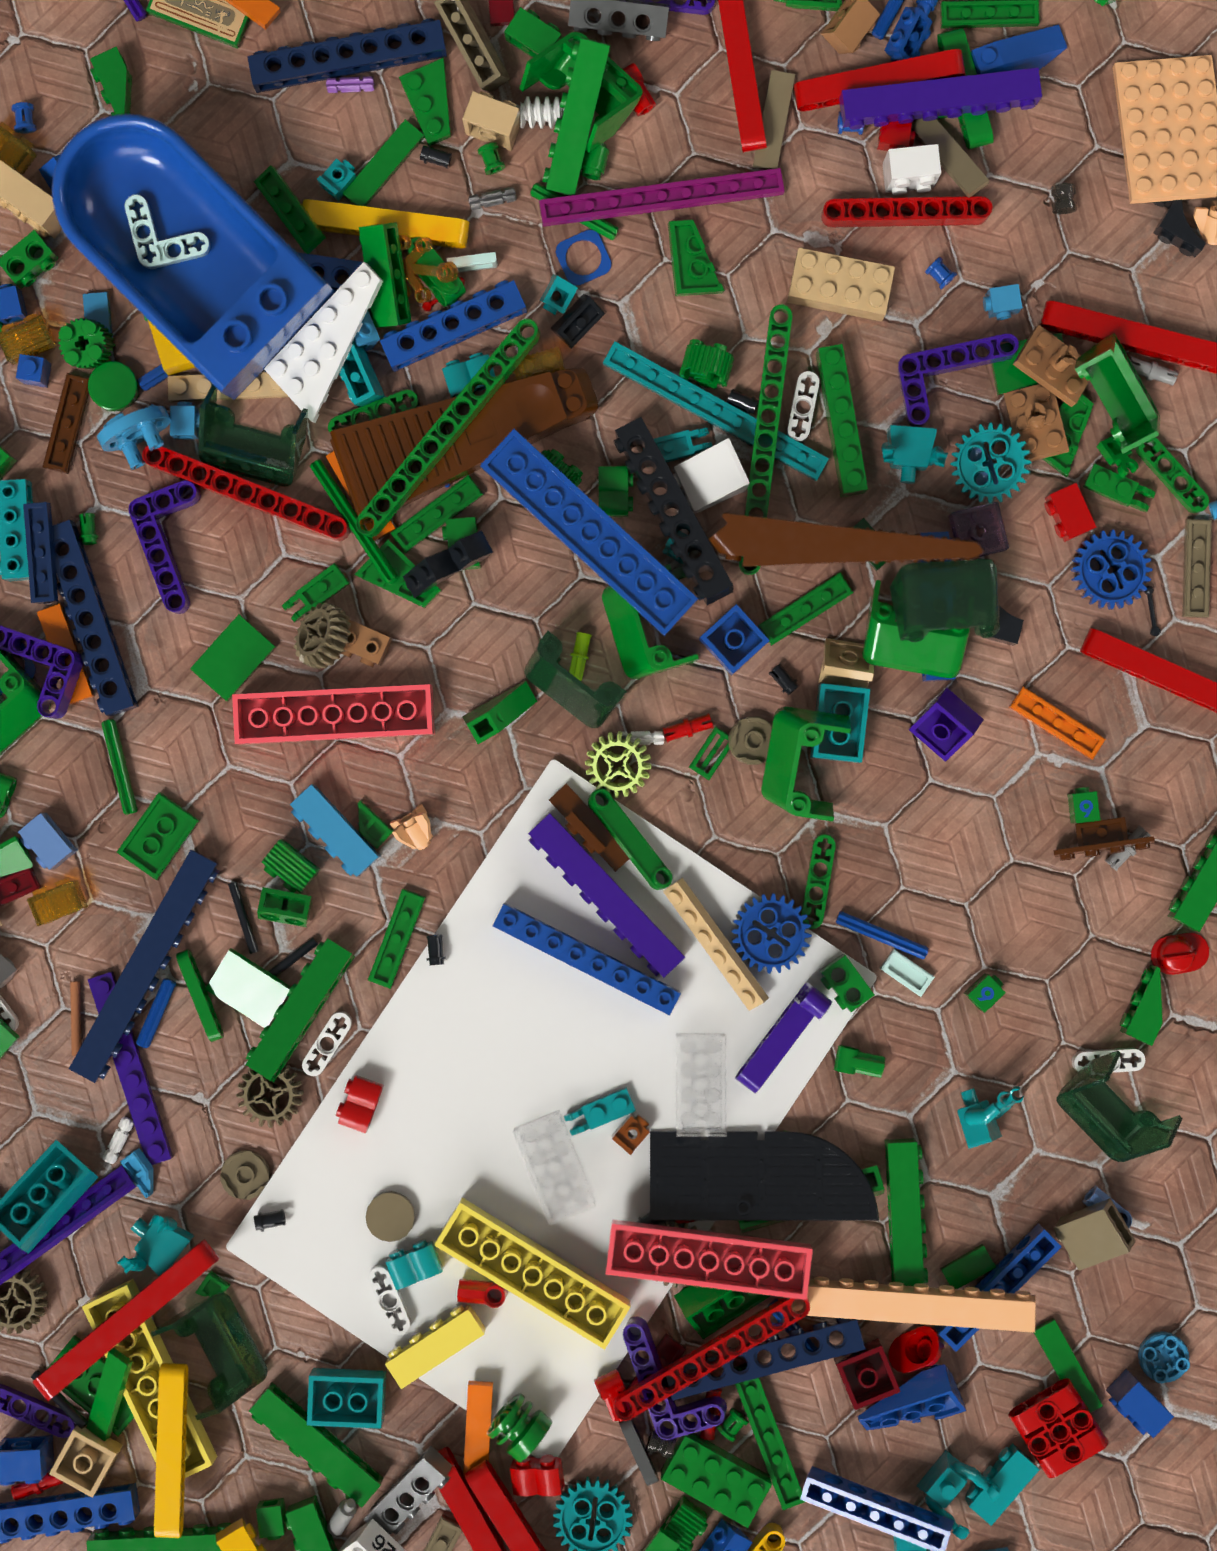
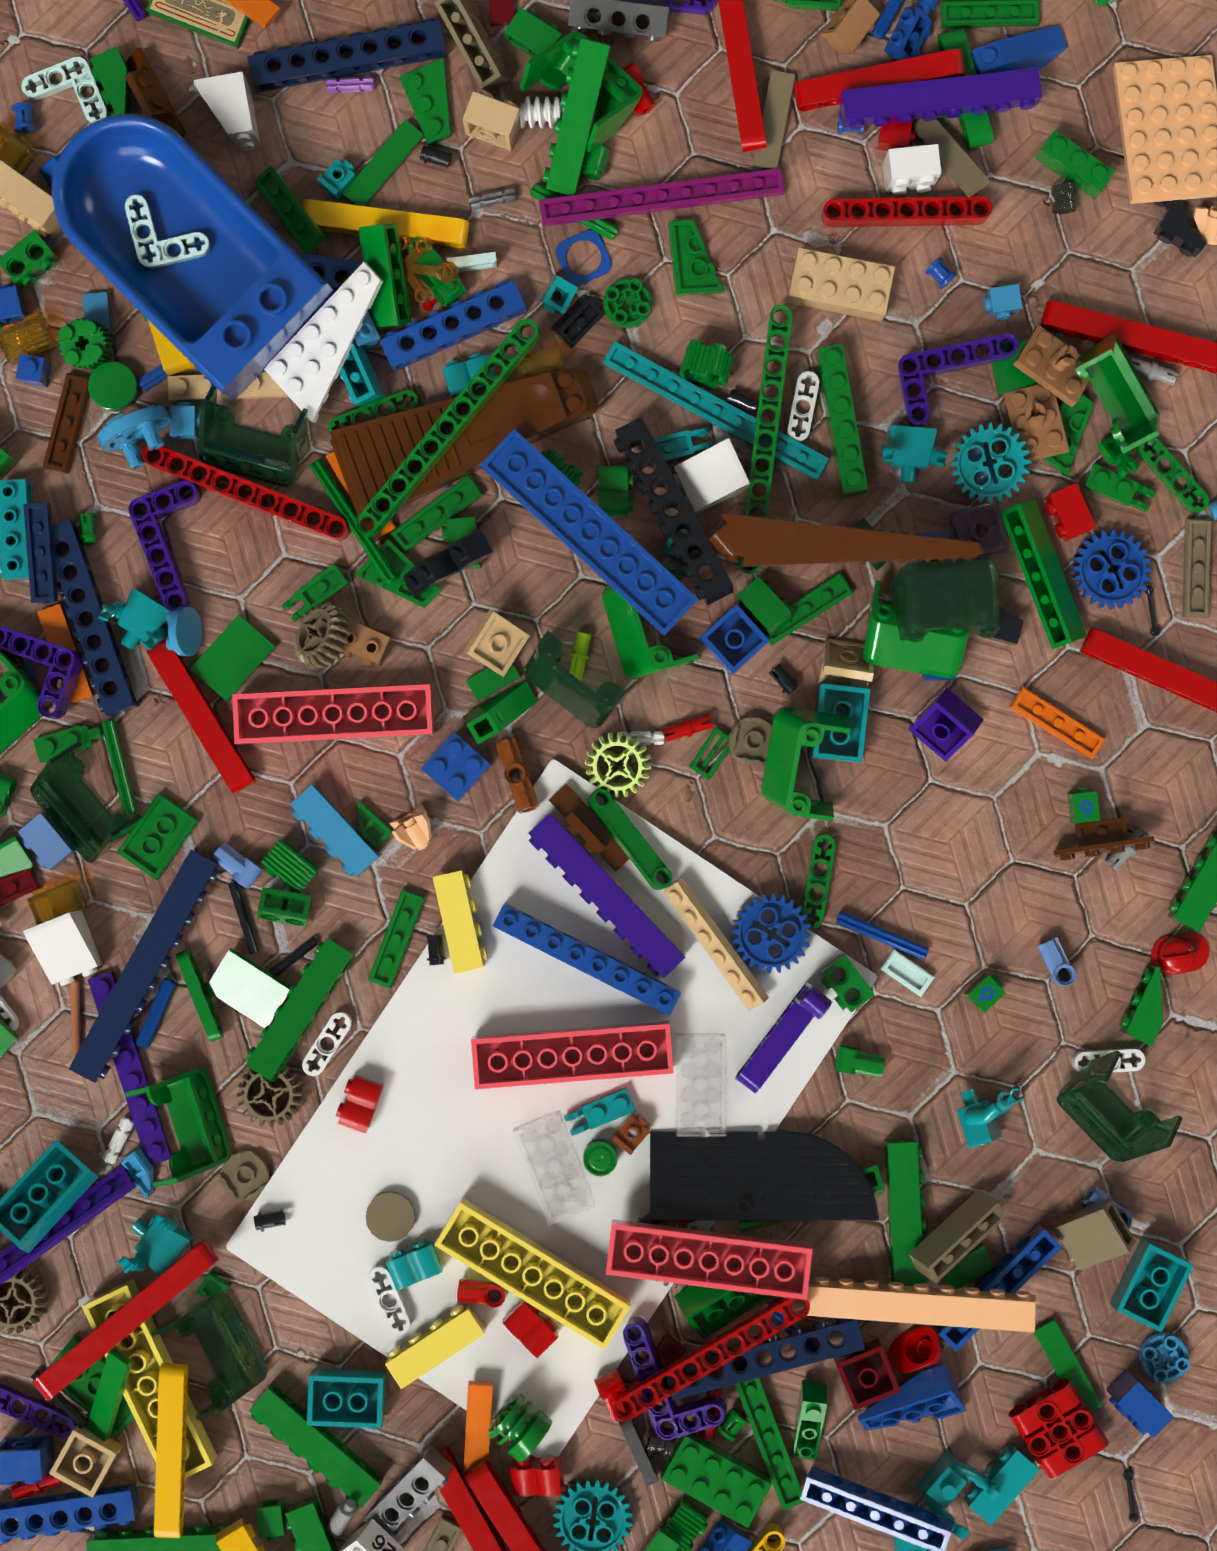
(55, 743): none -> green hinge
(64, 947): none -> white slope
(76, 809): none -> clear green windscreen
(77, 81): none -> light aqua beam
(140, 617): none -> teal torso
(150, 92): none -> reddish brown bracket
(184, 631): none -> dark azure tile
(195, 1121): none -> green windscreen
(201, 717): none -> red beam
(232, 106): none -> white slope
(242, 868): none -> medium blue piece
(456, 766): none -> blue brick
(459, 922): none -> light yellow brick
(489, 682): none -> green tile
(491, 158): green bush -> none
(496, 643): none -> tan bracket
(512, 761): none -> dark orange piece
(531, 1328): none -> red brick
(572, 1055): none -> coral brick
(600, 1157): none -> green wheel
(627, 303): none -> green tile
(764, 606): none -> green brick
(809, 1419): none -> green slope
(957, 1236): none -> dark tan brick
(1043, 573): none -> green brick
(1055, 960): none -> medium blue piece
(1075, 164): none -> green brick
(1128, 1475): none -> black hinge
(1151, 1285): none -> teal brick

